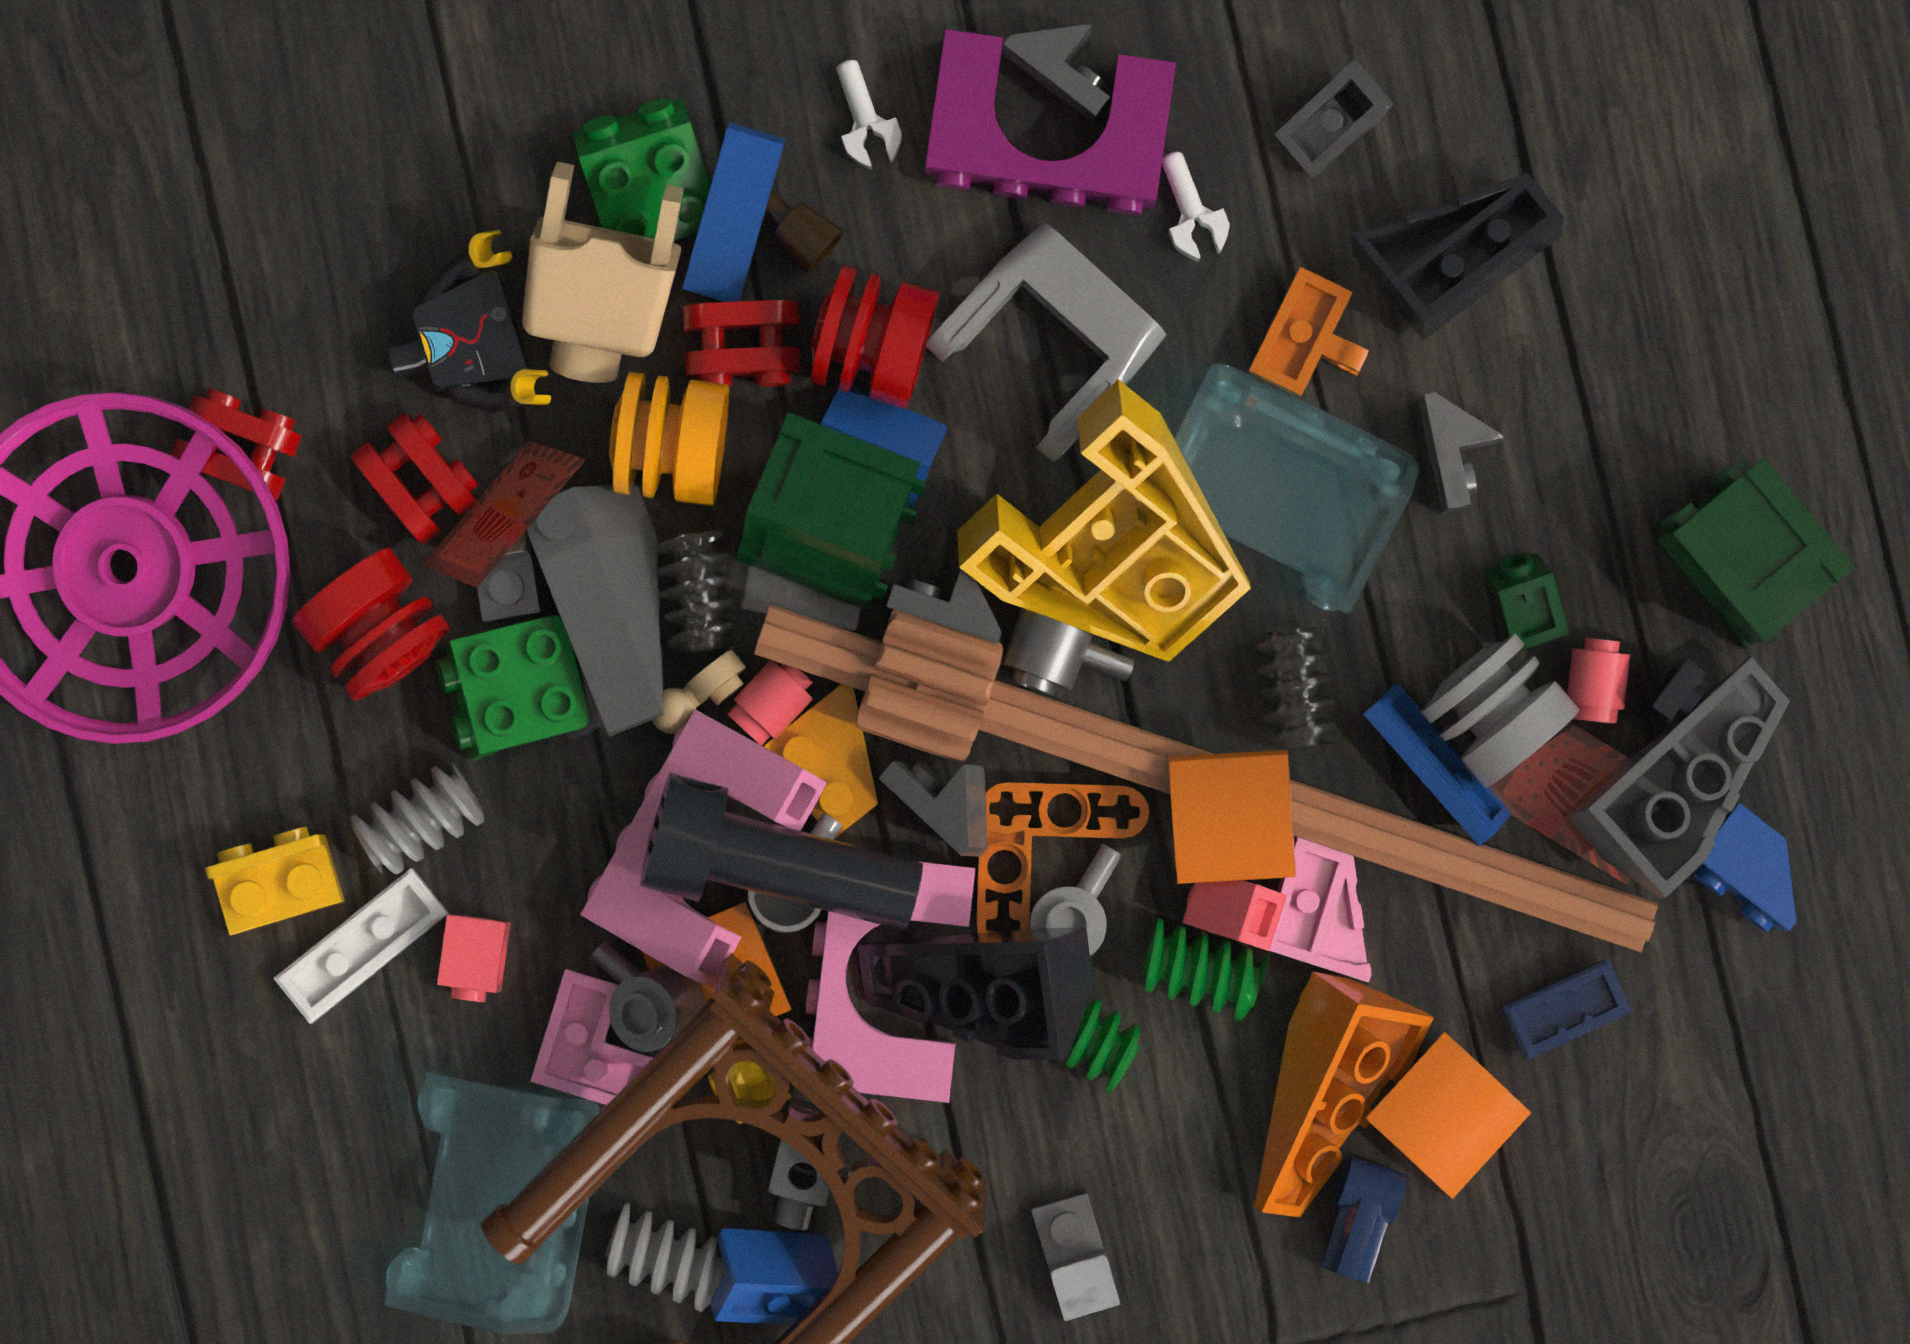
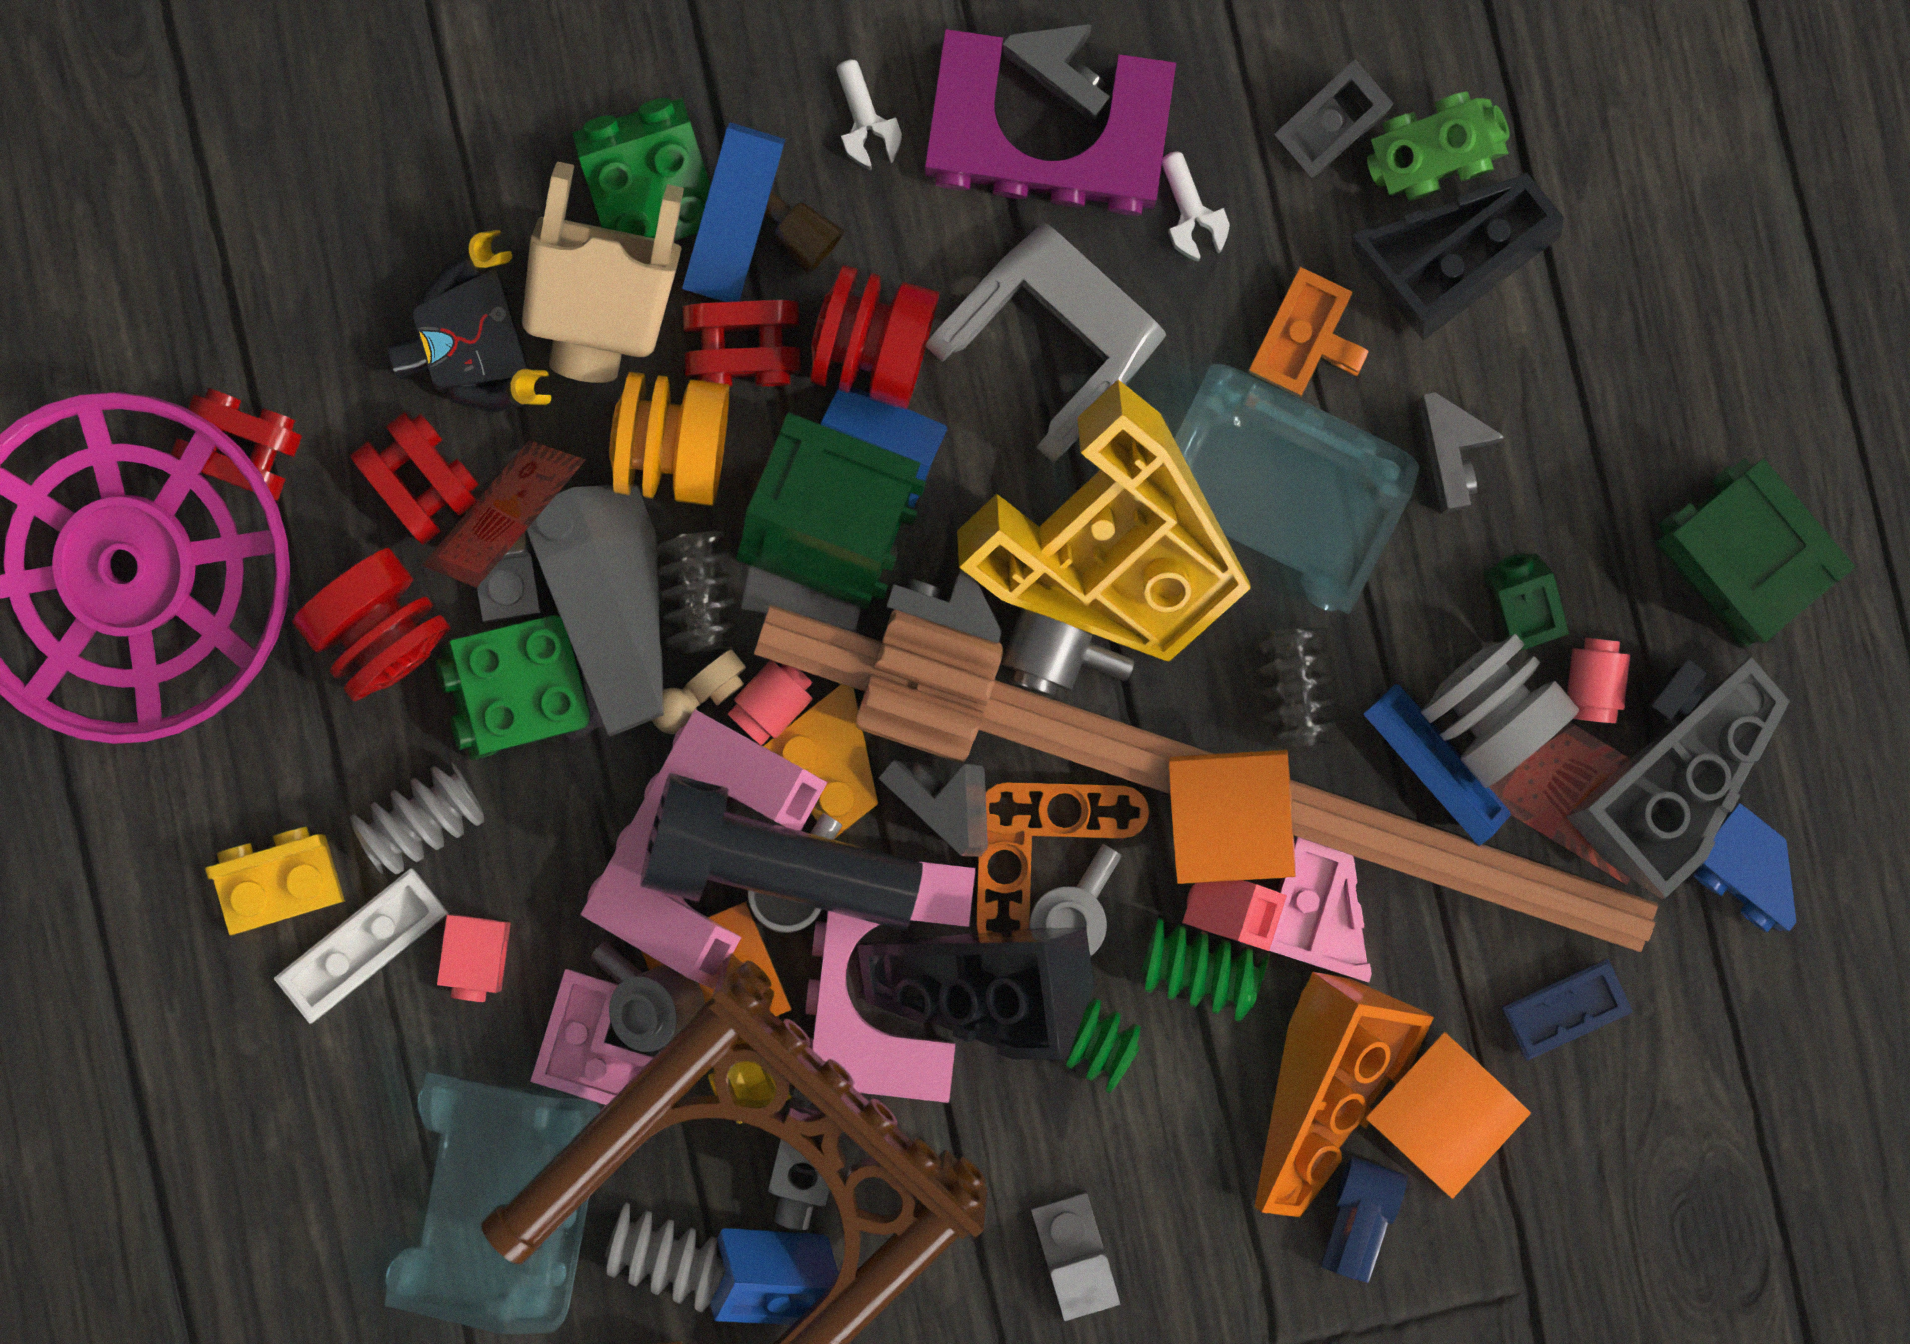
(1452, 142): none -> bright green brick

